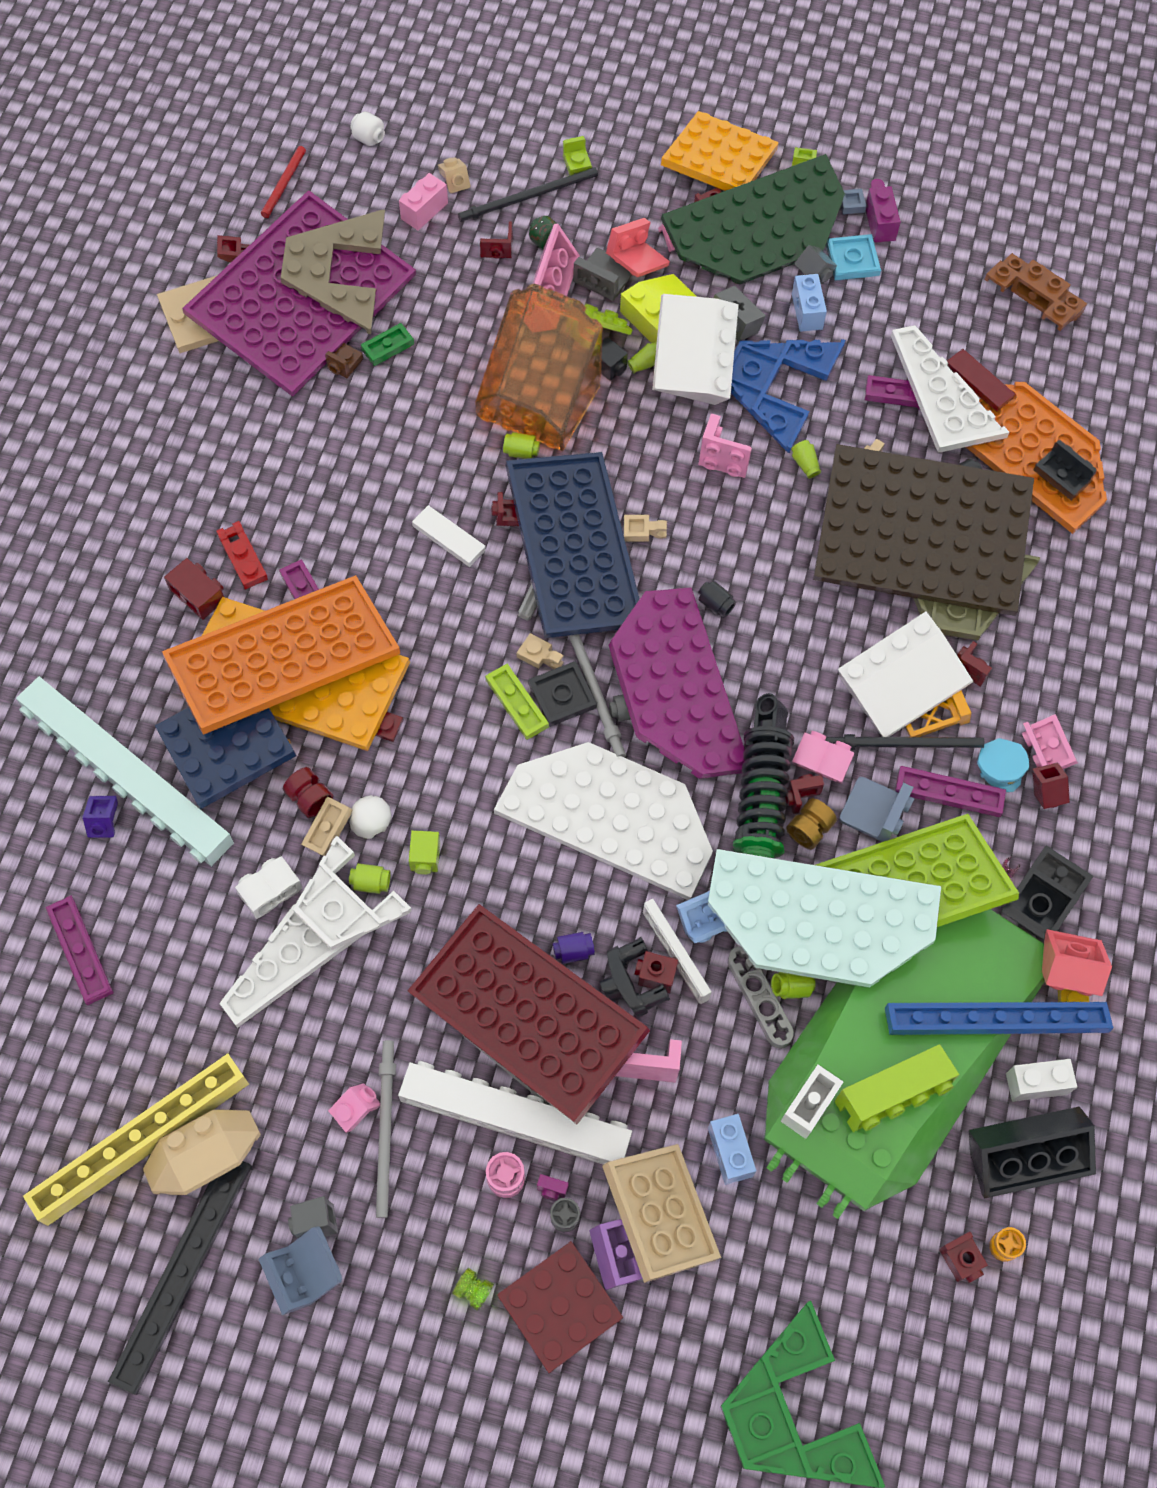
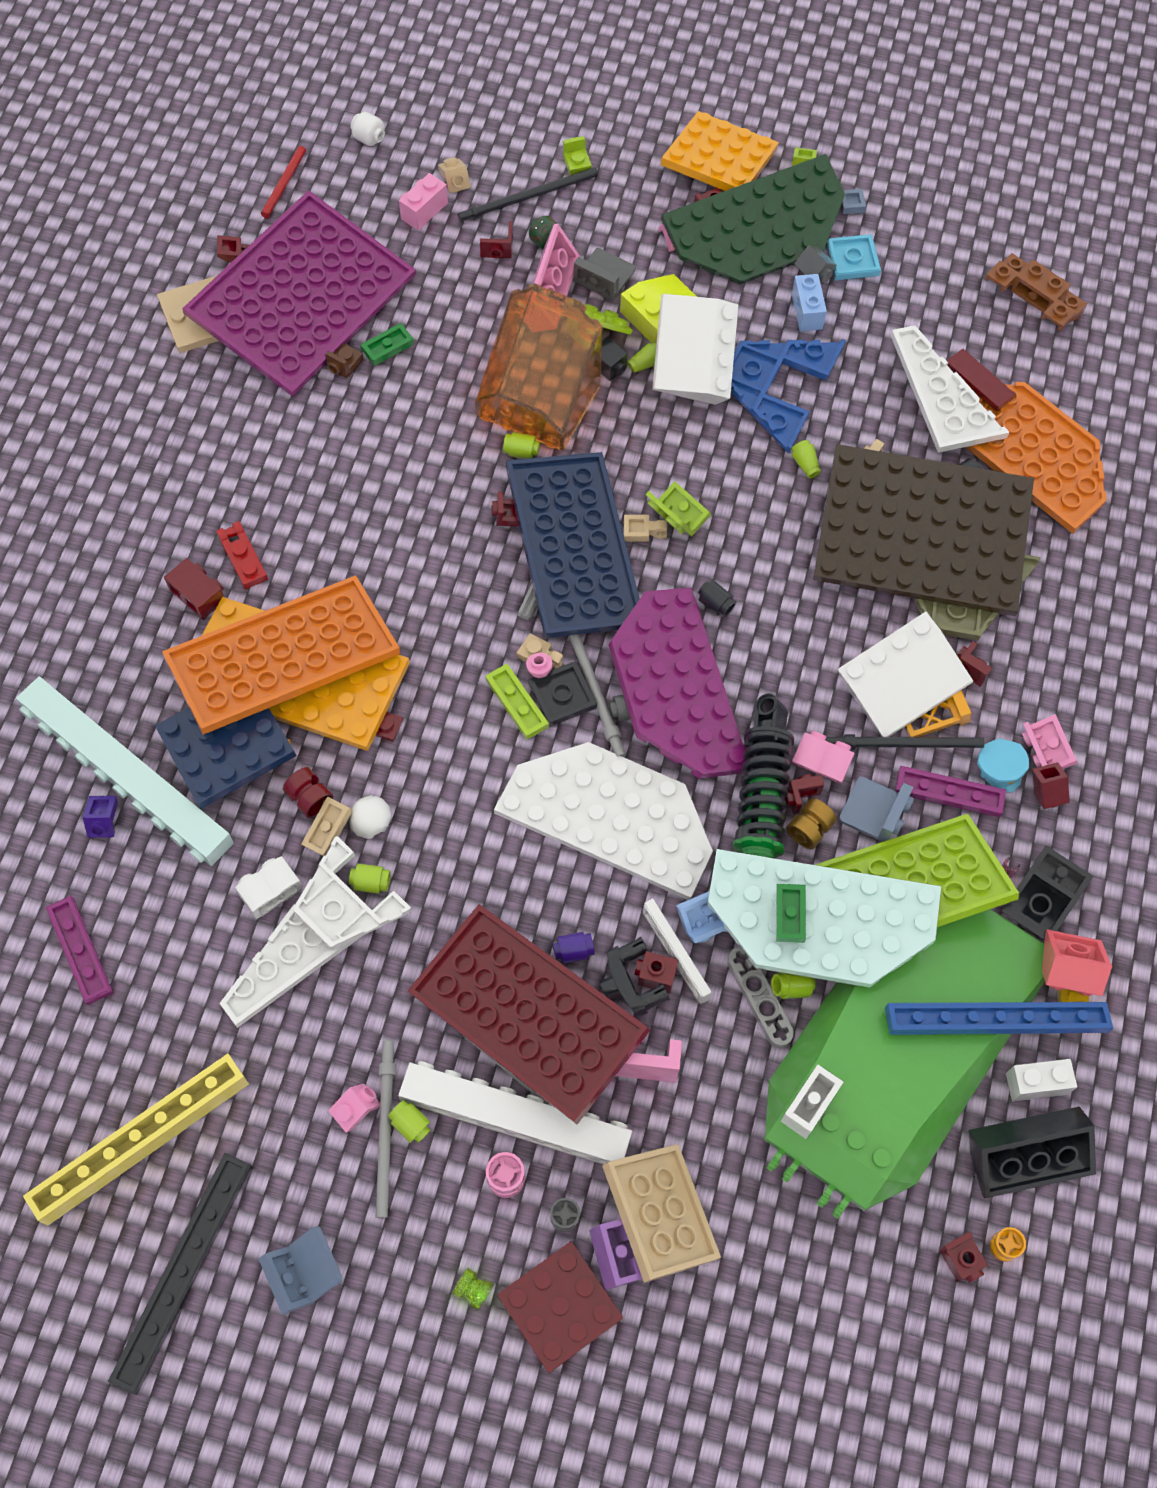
(200, 1151): tan wedge -> none
(298, 579): magenta plate -> none
(309, 263): dark tan wing -> none
(311, 1214): dark grey brick -> none
(409, 1121): none -> lime brick
(424, 852): lime brick -> none
(448, 536): white tile -> none
(536, 669): none -> bright pink plate
(552, 1188): magenta plate -> none
(629, 248): coral bracket -> none
(679, 509): none -> lime bracket
(721, 453): bright pink bracket -> none
(731, 1149): light blue brick -> none
(749, 316): dark grey brick -> none
(764, 1426): green wing -> none
(791, 913): none -> green plate
(882, 212): magenta brick -> none
(890, 391): magenta plate -> none
(897, 1088): lime brick -> none
(1065, 470): black bracket -> none

